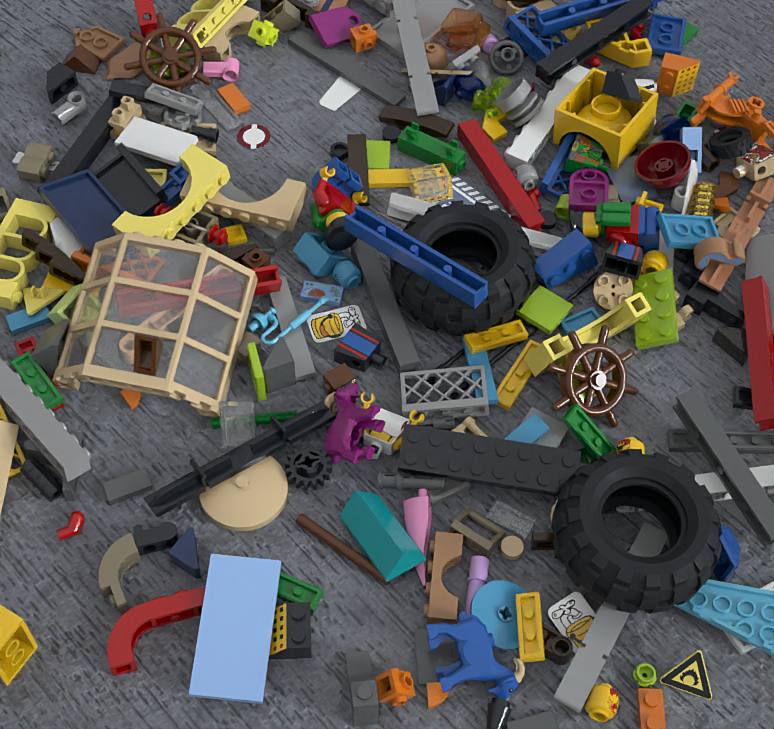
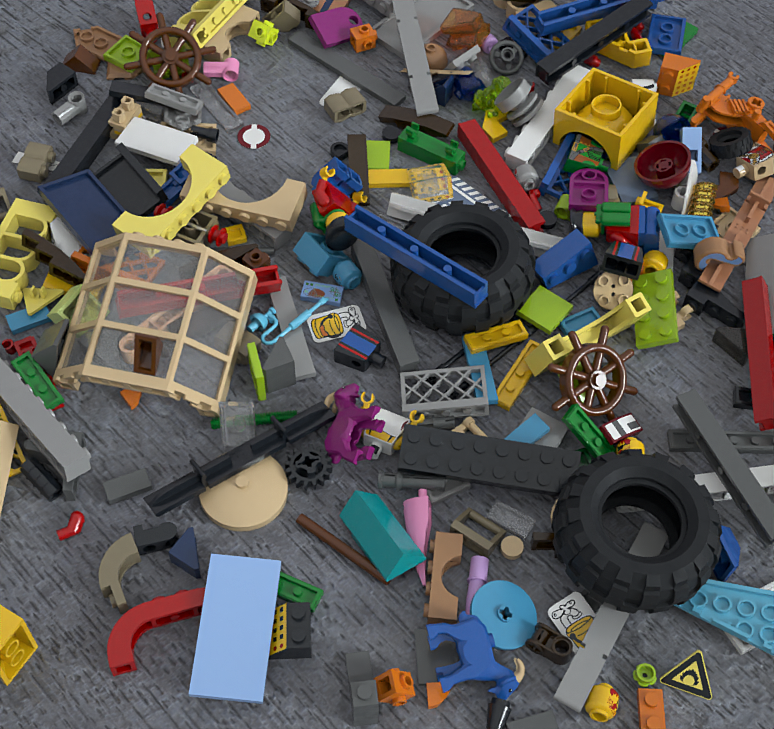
(9, 345): none -> red hand
(123, 52): none -> lime tile
(337, 378): reddish brown brick -> none
(345, 104): none -> dark tan brick
(530, 627): yellow tile -> none
(620, 428): none -> slope
(621, 86): black slope -> none

